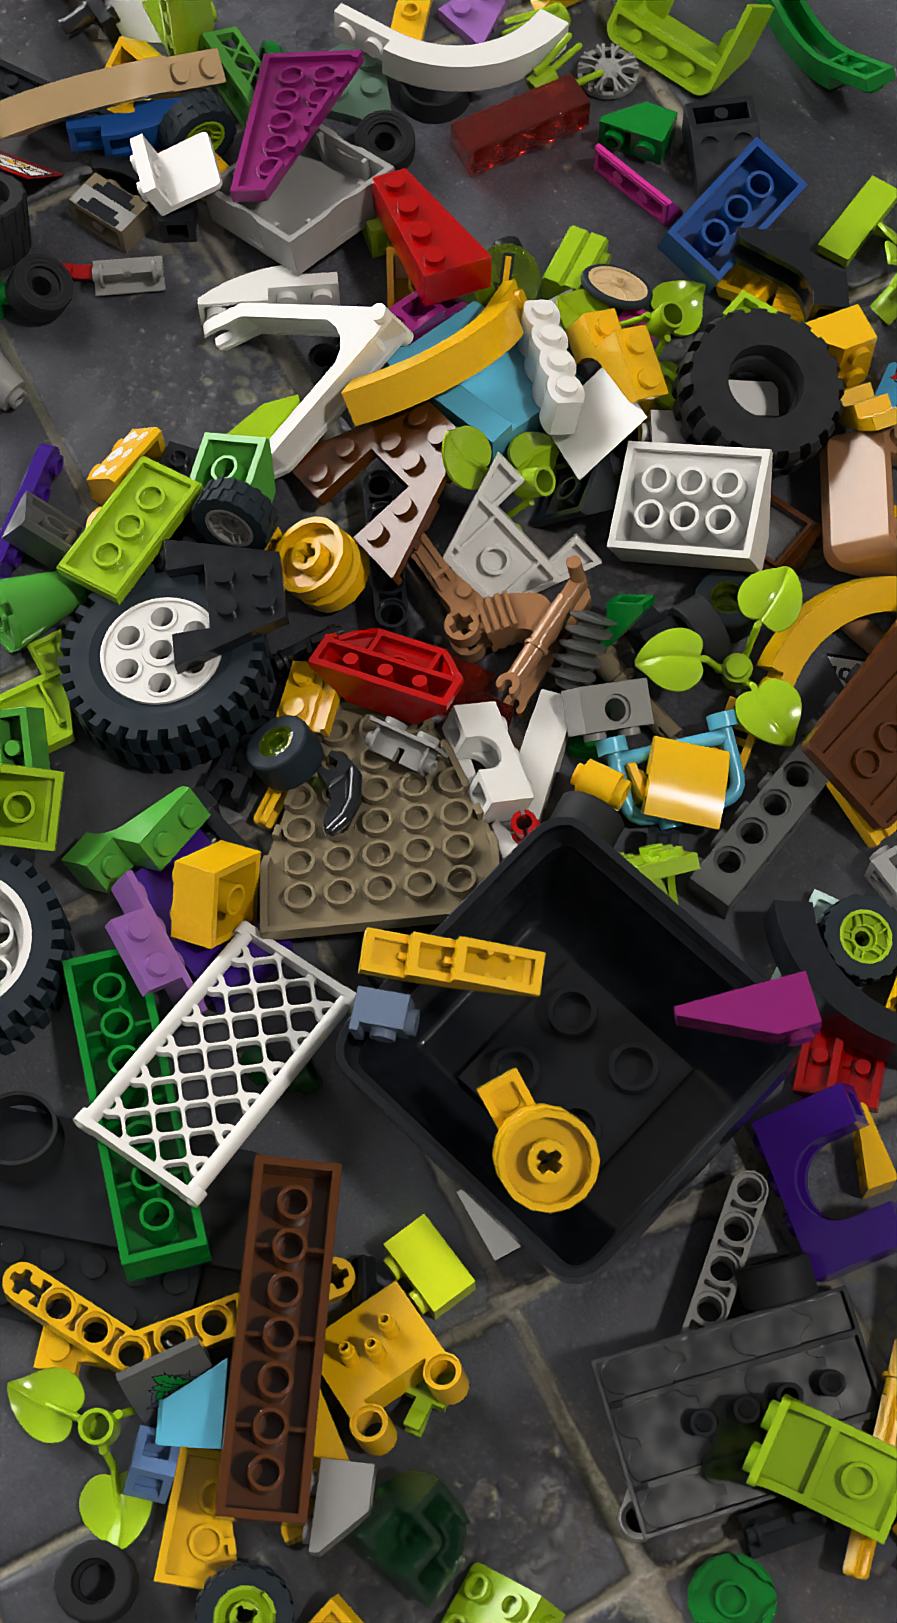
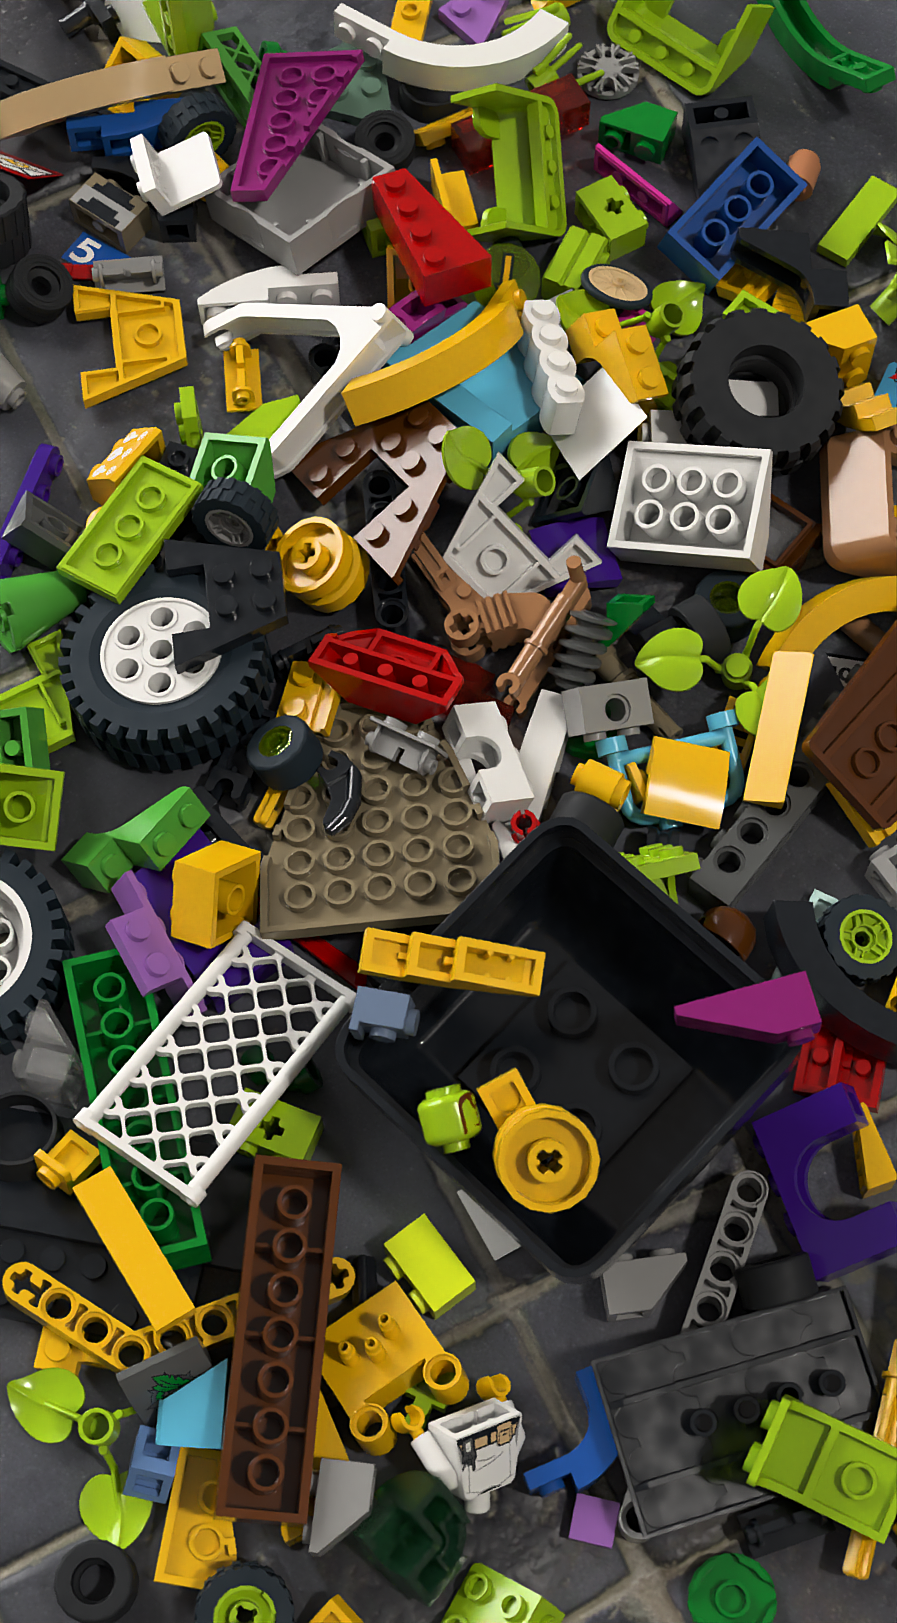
(49, 1060): none -> clear slope
(67, 1162): none -> yellow bracket
(90, 249): none -> blue sticker
(134, 1250): none -> yellow tile
(145, 339): none -> yellow wing
(188, 418): none -> lime wing
(242, 377): none -> yellow hinge
(298, 1129): none -> lime brick
(332, 958): none -> red piece
(434, 134): none -> yellow plate
(449, 1118): none -> lime head
(453, 194): none -> yellow panel
(472, 1447): none -> white torso
(525, 162): none -> lime windscreen
(589, 1459): none -> blue arch
(594, 1521): none -> medium lavender tile
(595, 535): none -> dark purple slope
(609, 212): none -> lime brick
(637, 1286): none -> light grey slope
(731, 928): none -> reddish brown hair
(778, 728): none -> yellow slope
(808, 167): none -> nougat brick

